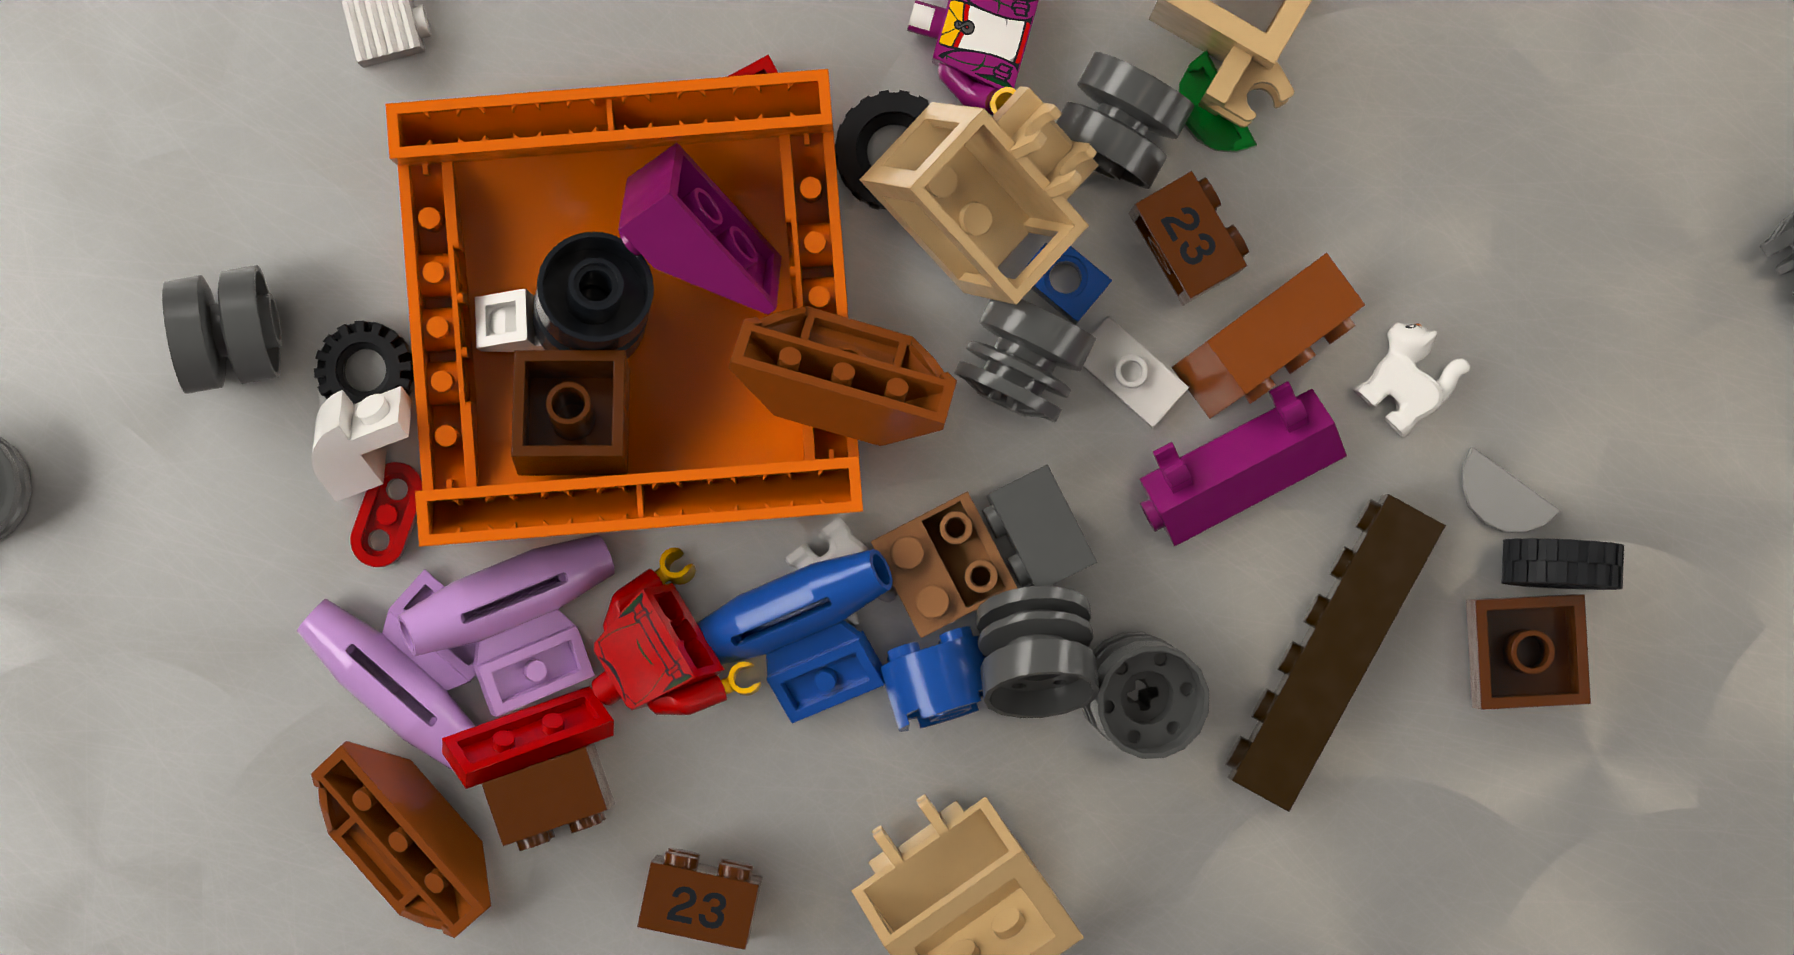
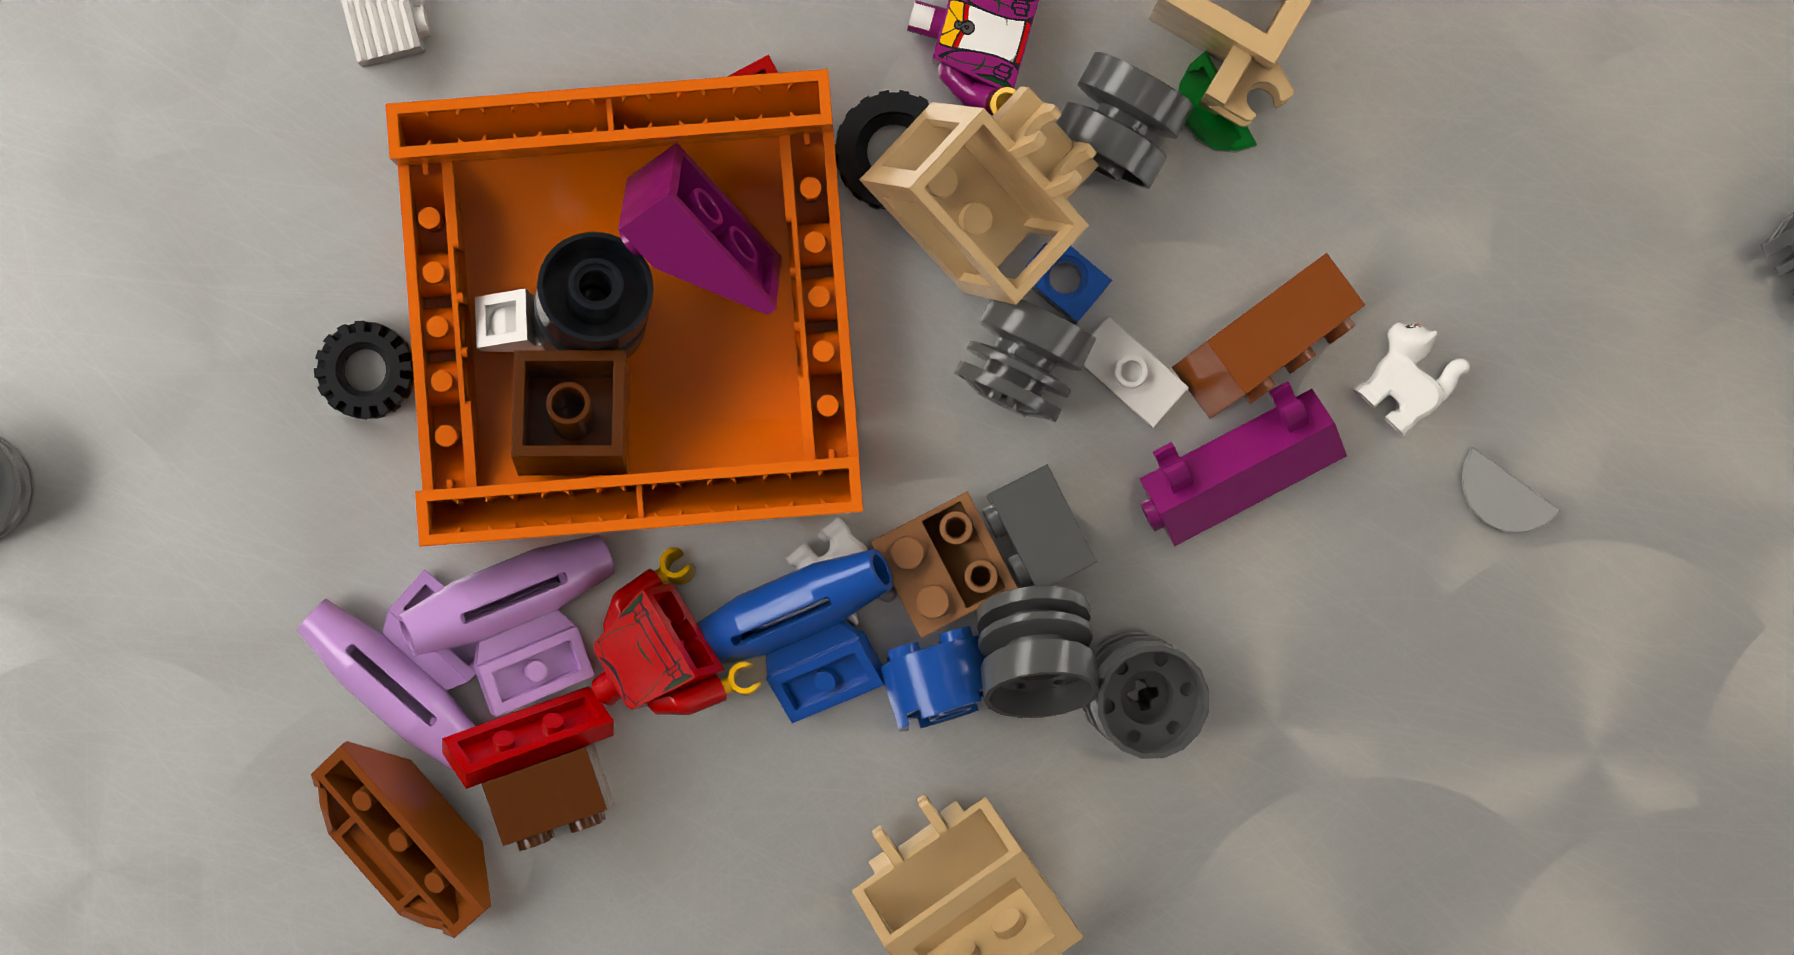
(238, 326): dark grey wheel -> none
(353, 440): white brick -> none
(384, 513): red plate -> none
(700, 898): reddish brown brick -> none
(842, 375): dark orange wedge -> none
(1189, 236): reddish brown brick -> none
(1335, 651): dark brown brick -> none
(1528, 651): reddish brown brick -> none
(1562, 564): black tyre -> none

